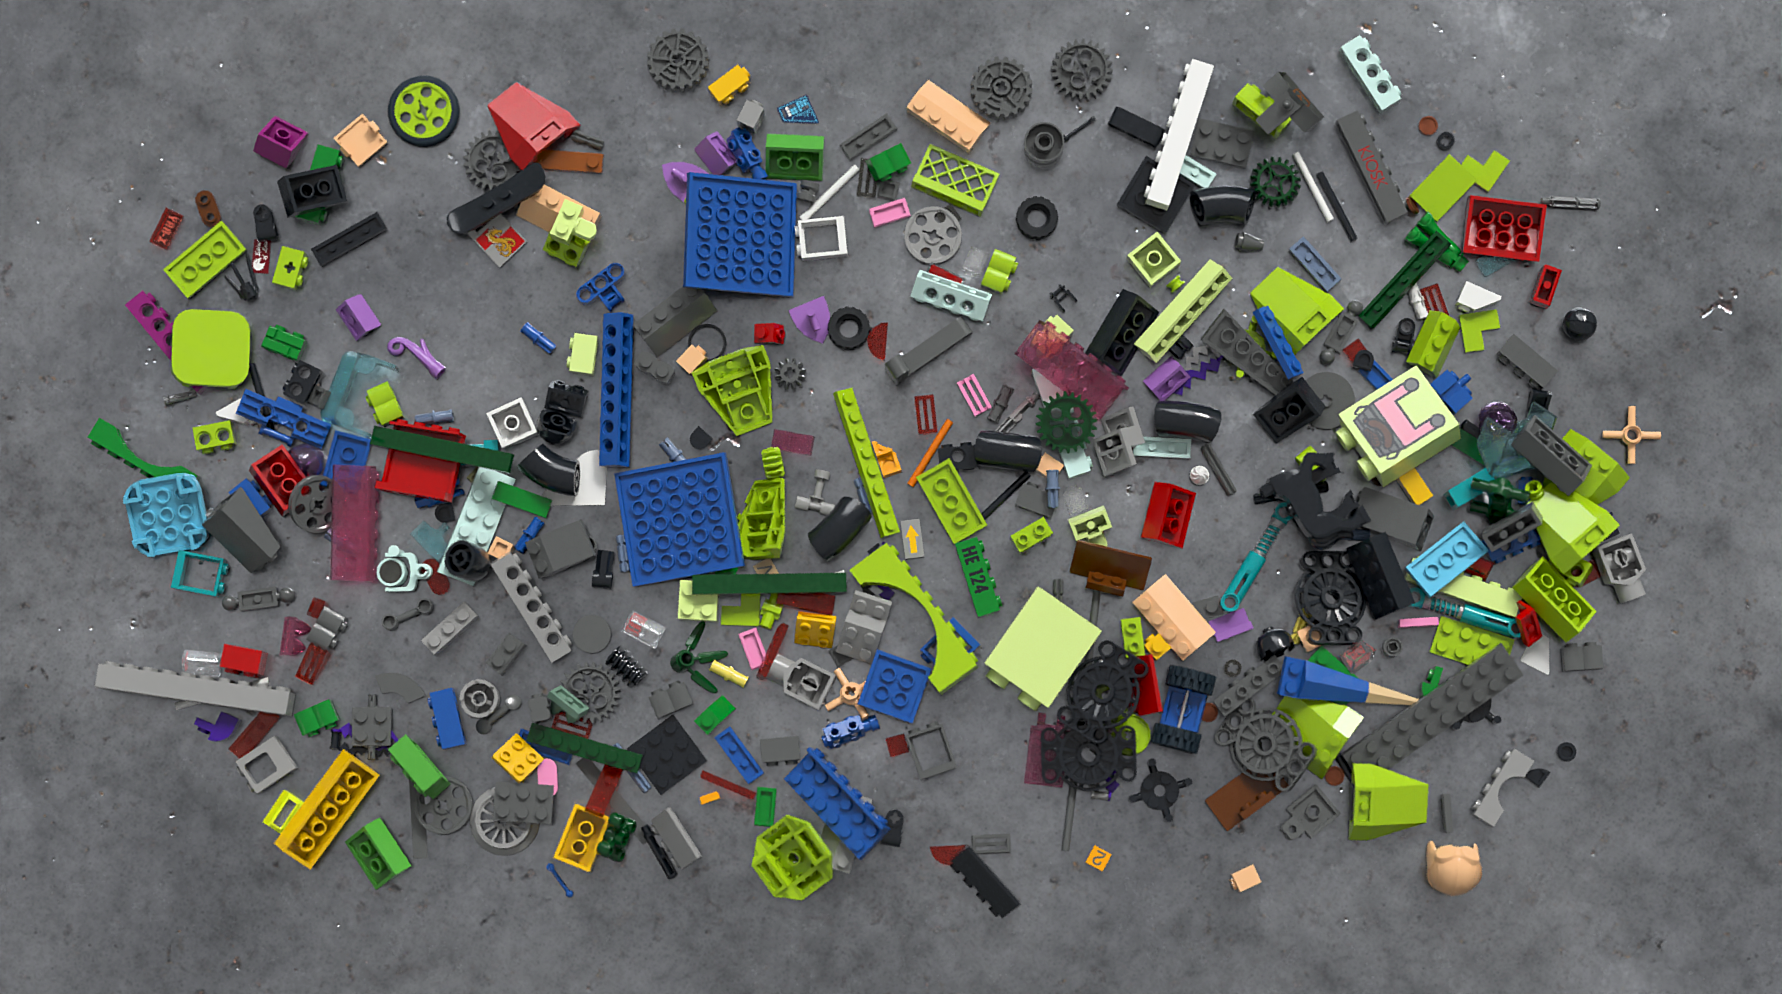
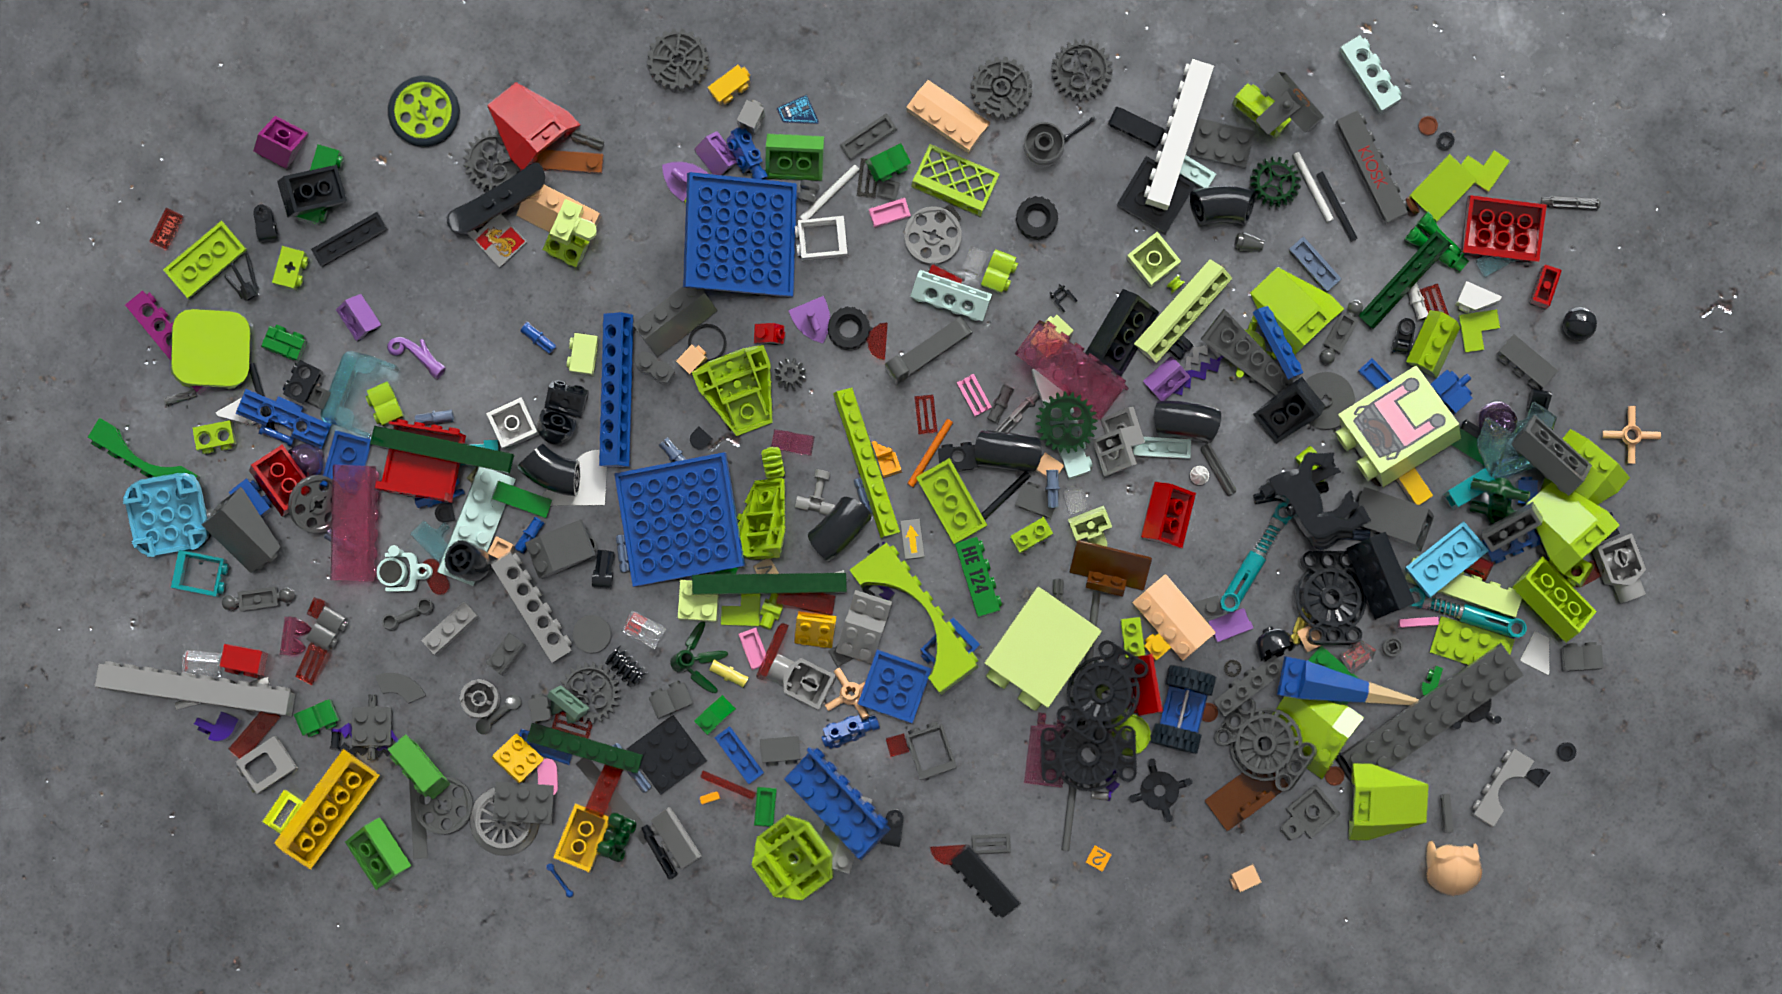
(208, 208): reddish brown plate -> none
(261, 256): dark red sticker -> none
(360, 140): light nougat piece -> none
(447, 719): blue brick -> none
(609, 294): blue piece -> none
(1352, 349): clear red tile -> none
(1363, 360): black tile -> none
(1528, 624): red panel -> none
(1534, 485): lime bush -> none

